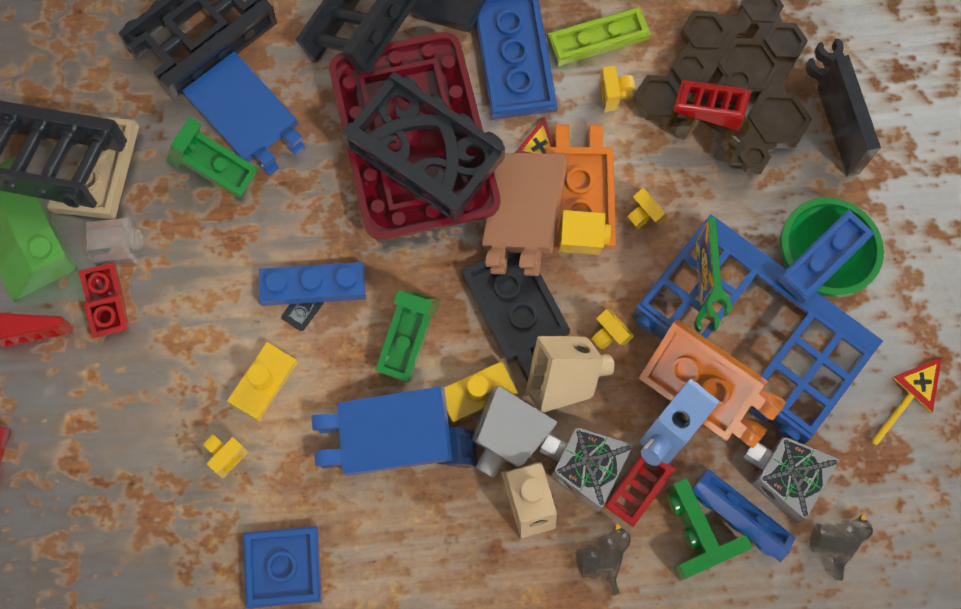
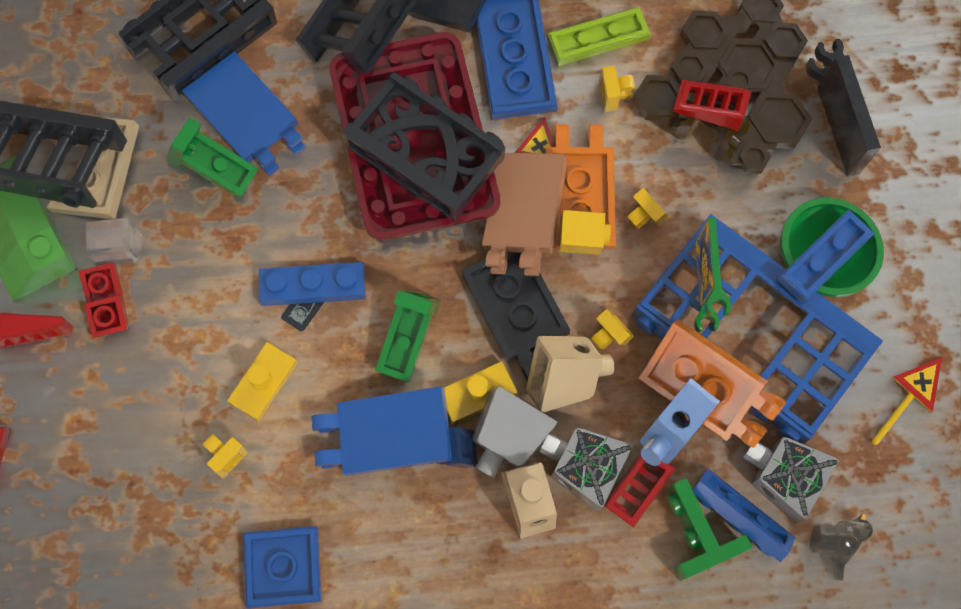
(604, 557): clear smoke animal -> none

